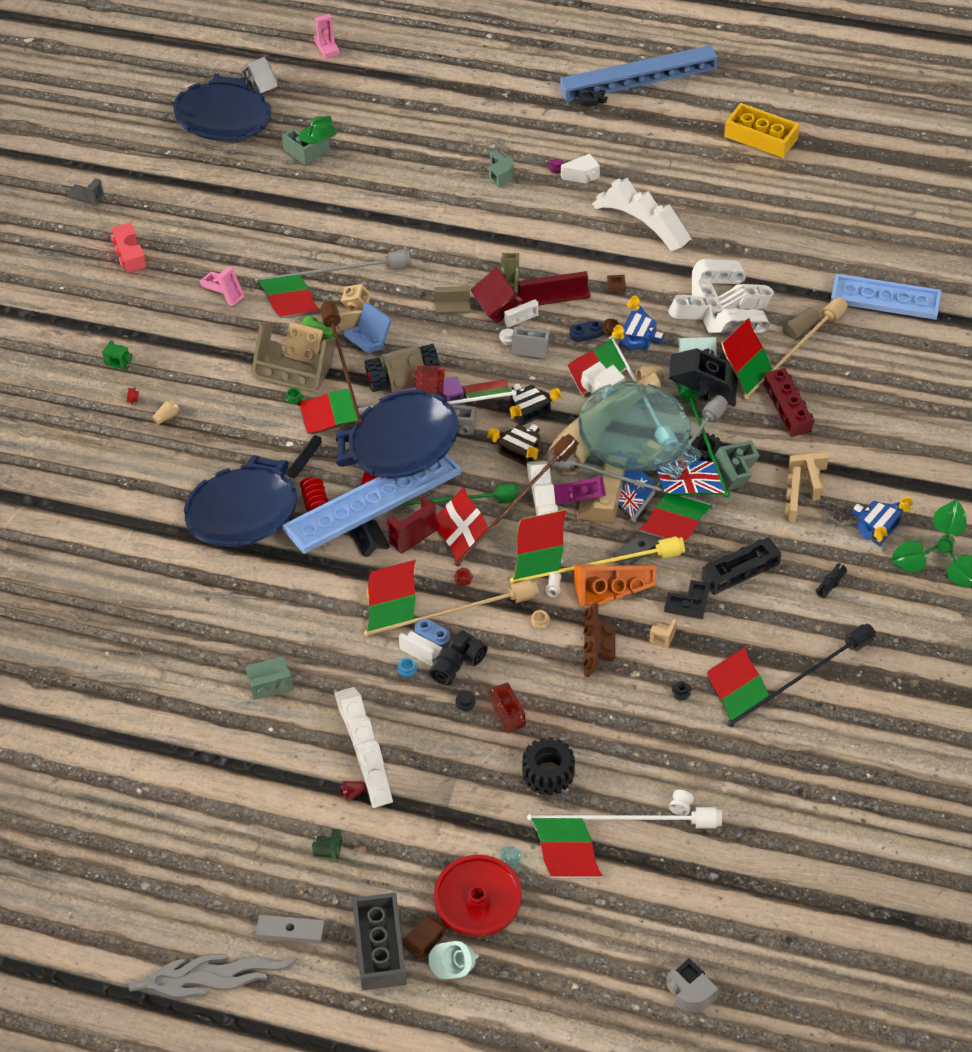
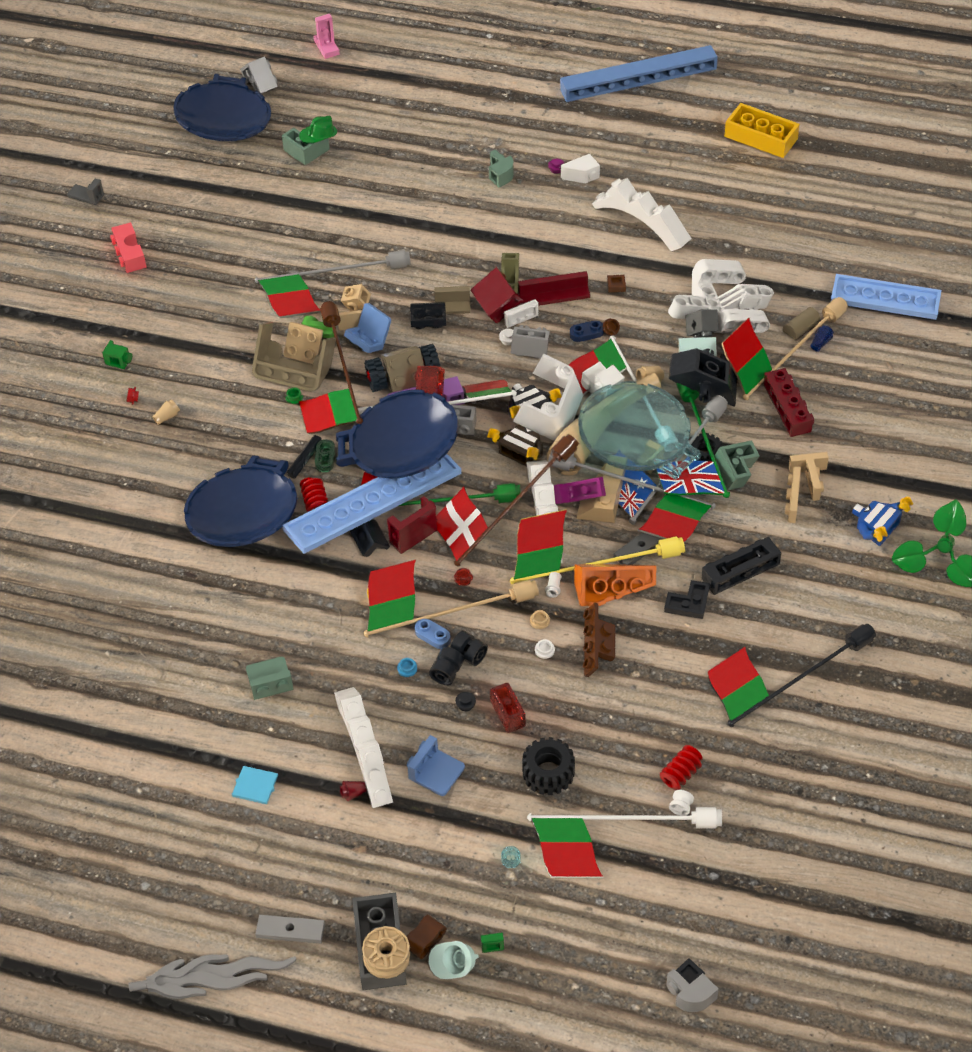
(225, 283): bright pink bracket -> none
(255, 785): none -> medium azure piece
(325, 455): none -> clear green plate
(328, 846): clear green panel -> none
(389, 964): none -> tan wheel
(419, 647): white panel -> none
(428, 315): none -> black bracket
(434, 768): none -> medium blue bracket
(477, 895): red dish -> none
(492, 942): none -> green tile
(544, 649): none -> white plate
(552, 418): none -> white windscreen
(590, 98): black plate -> none
(638, 329): blue torso -> none
(663, 634): tan panel -> none
(681, 694): black plate -> none
(681, 767): none -> red piece
(702, 323): none -> dark grey brick
(822, 337): none -> clear blue cone
(831, 580): black pin -> none

